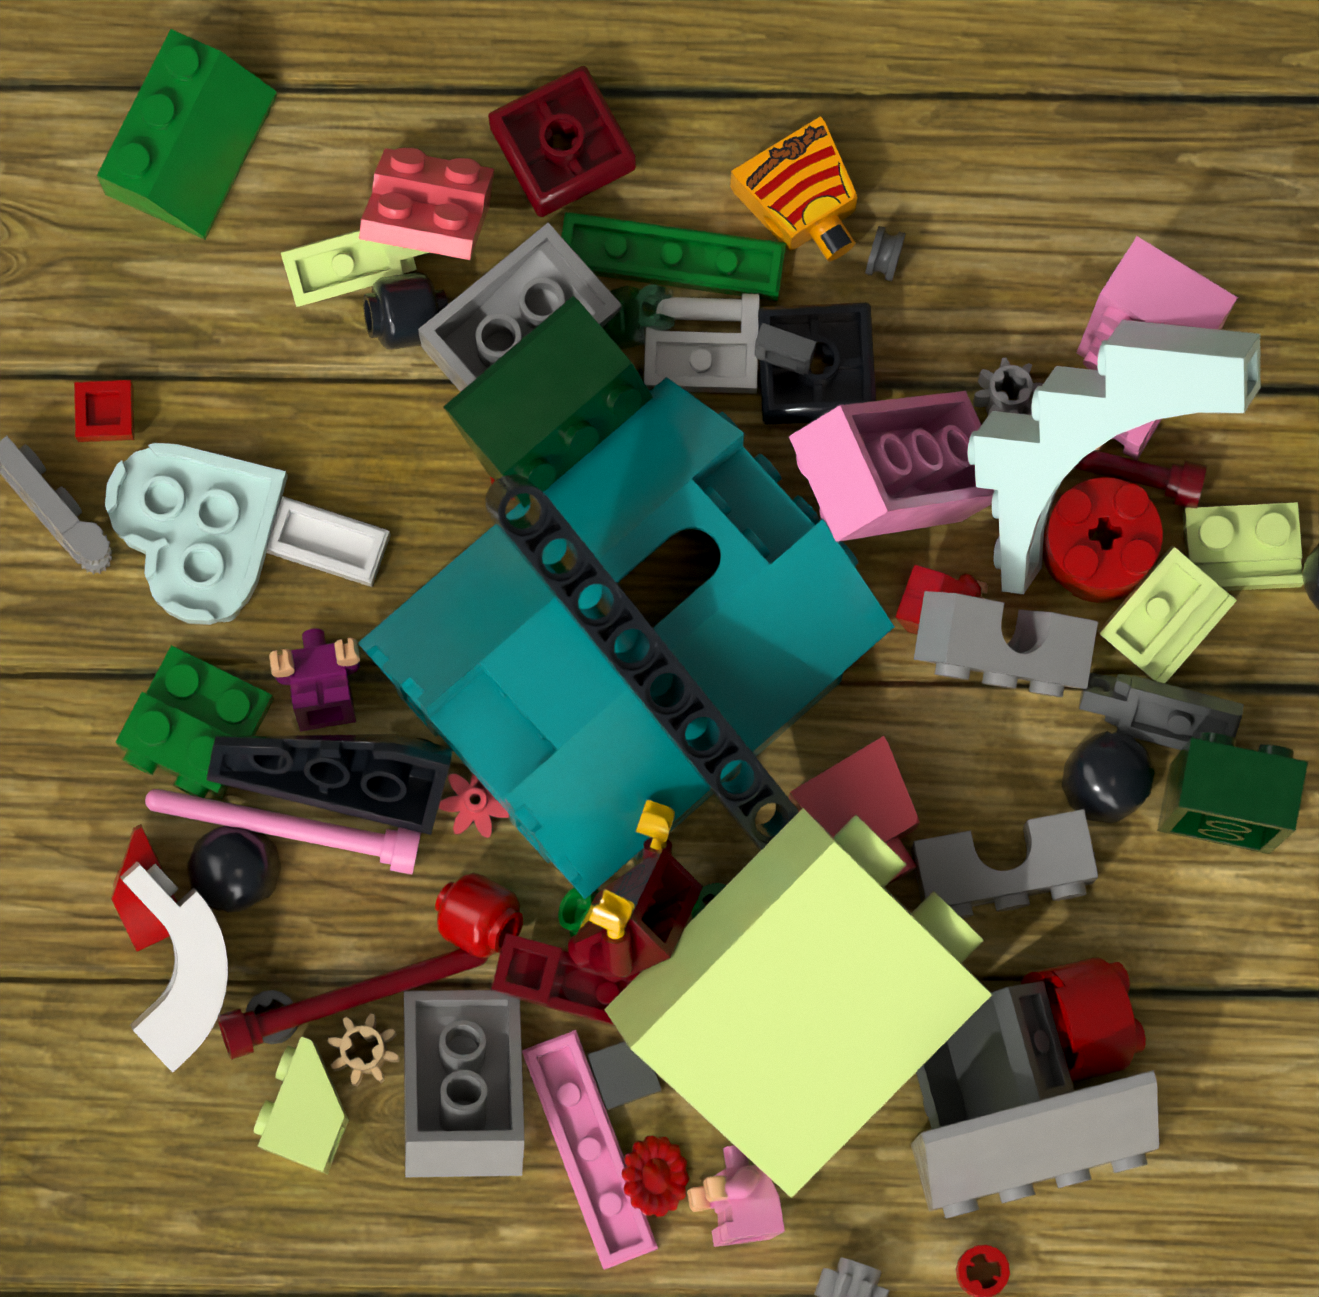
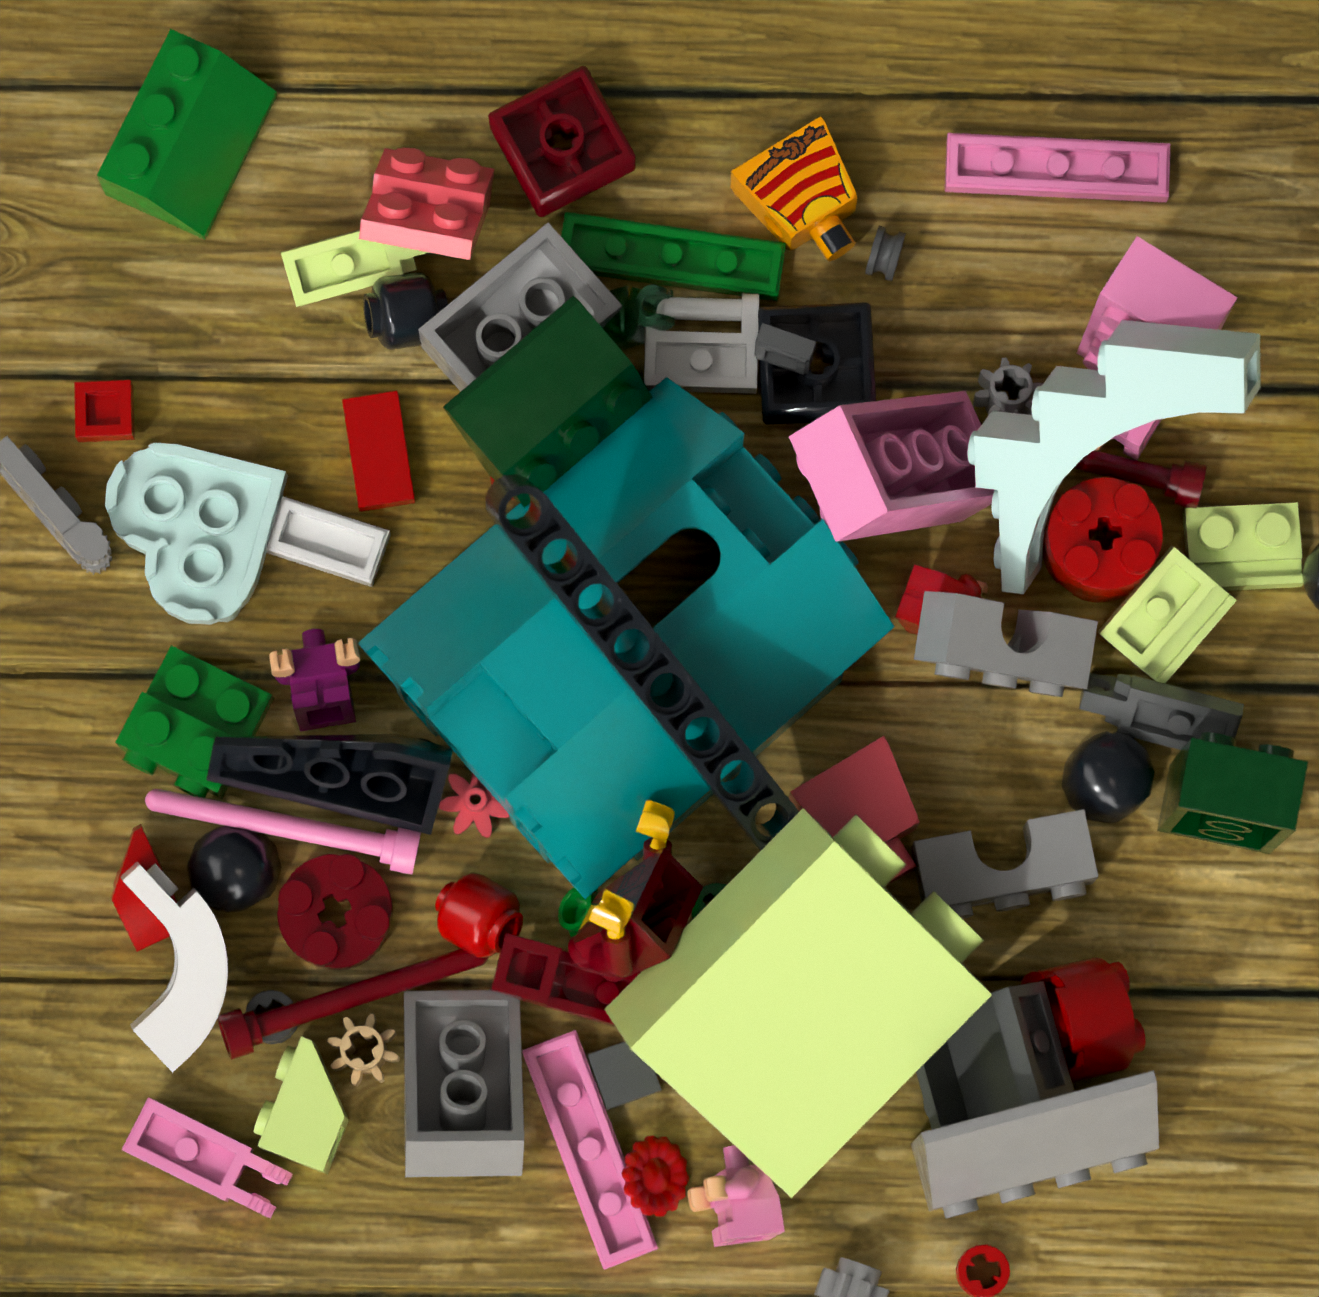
(199, 1155): none -> bright pink hinge
(323, 943): none -> dark red plate
(378, 451): none -> red tile
(1057, 167): none -> bright pink tile

